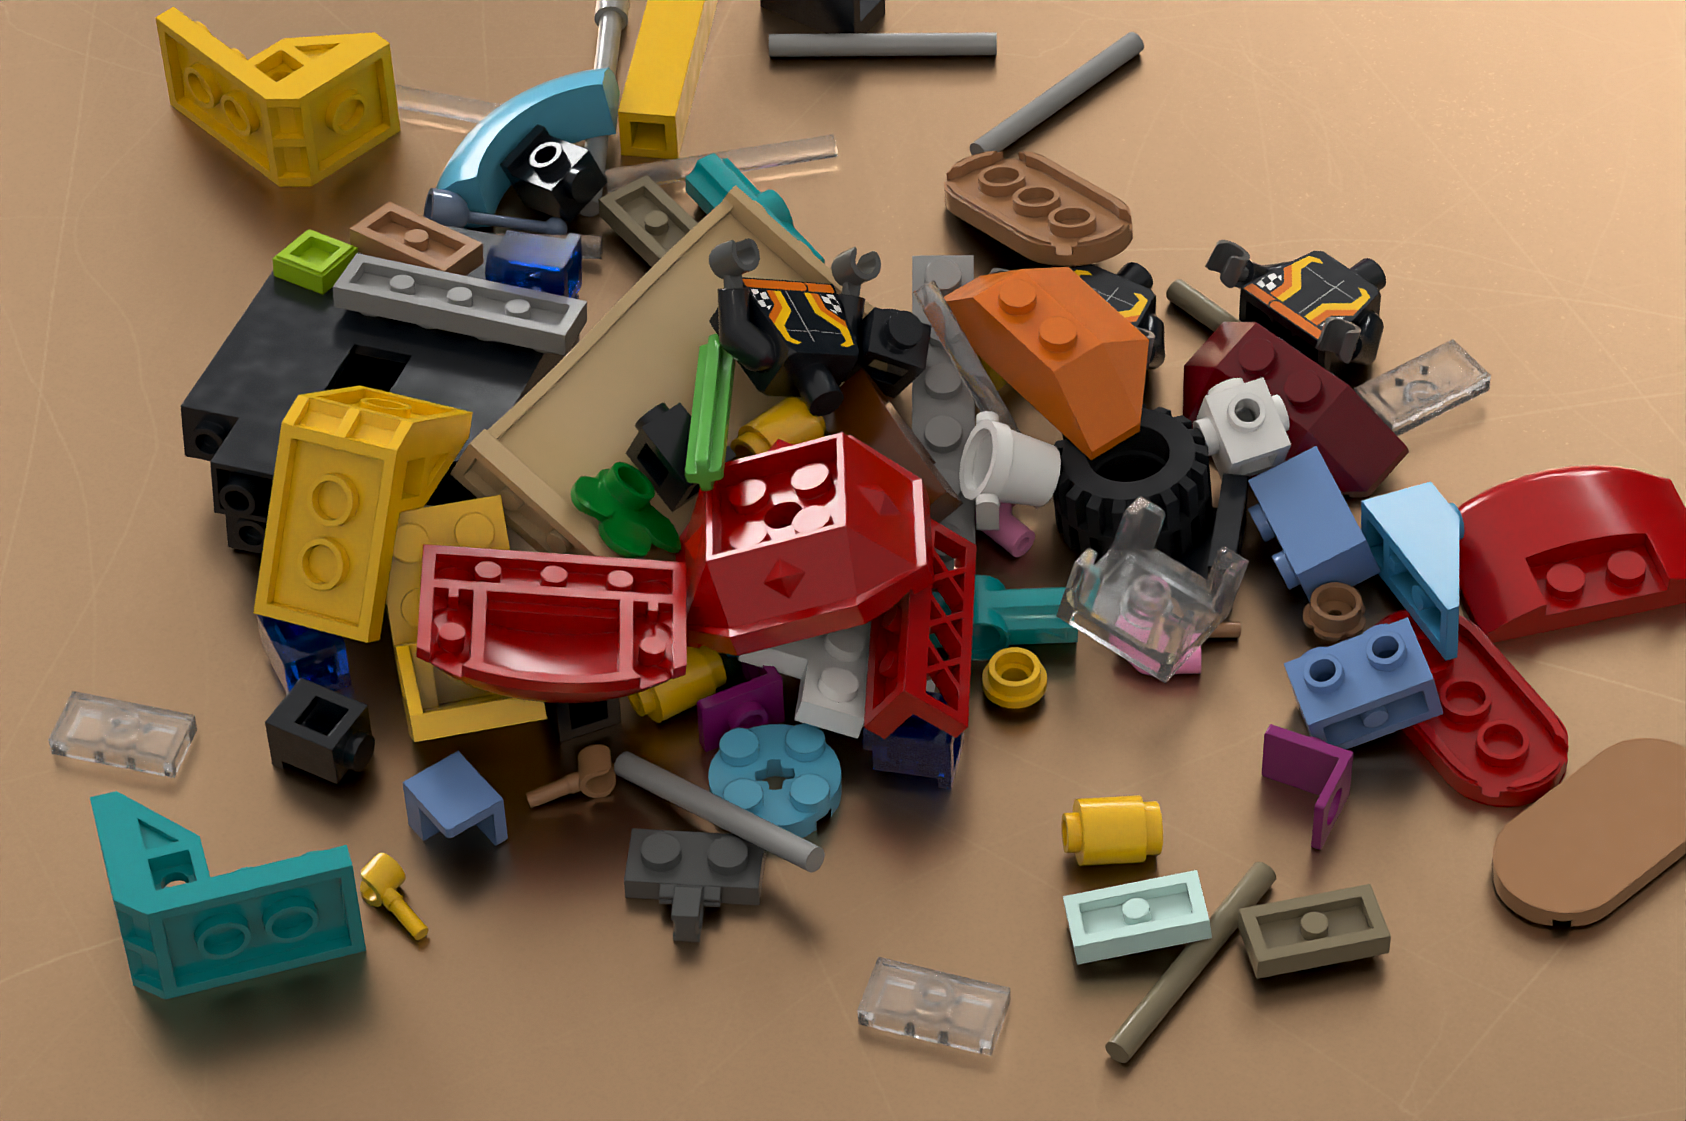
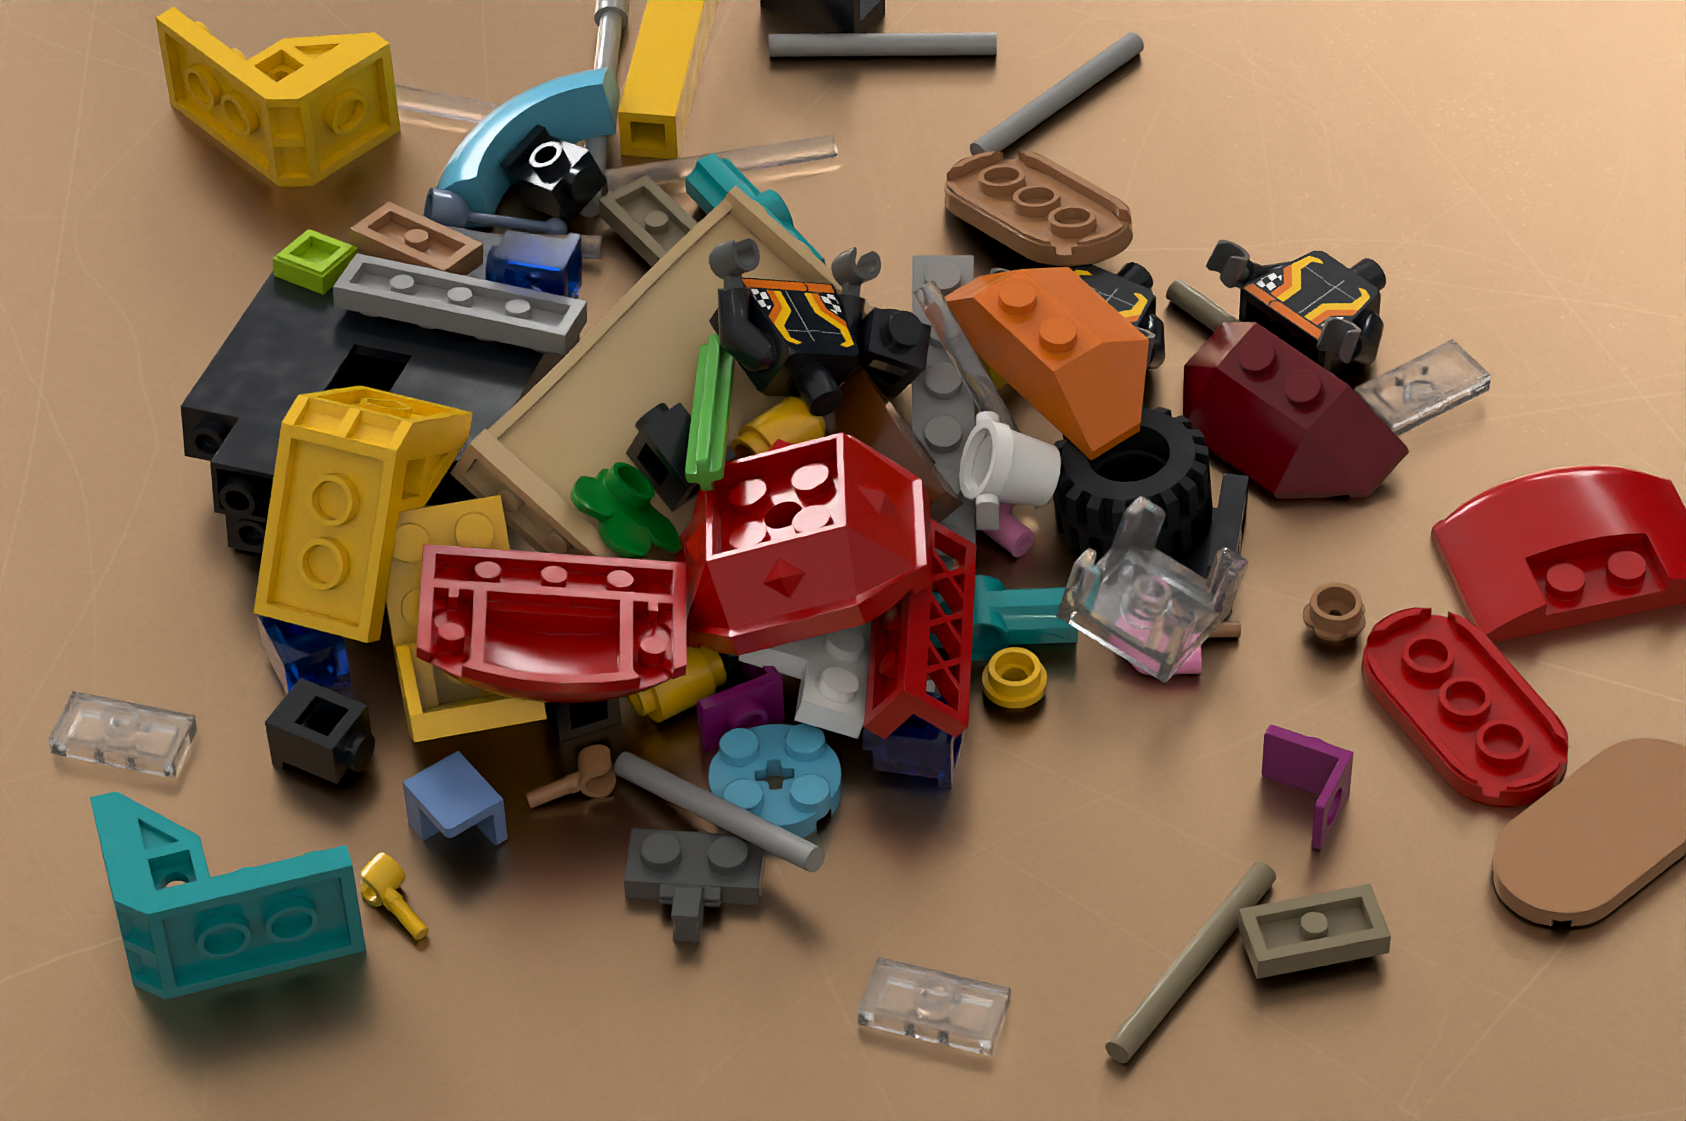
(1112, 830): yellow brick -> none
(1137, 917): light aqua plate -> none
(1244, 427): white brick -> none
(1311, 524): medium blue brick -> none
(1364, 686): medium blue brick -> none
(1417, 551): slope -> none

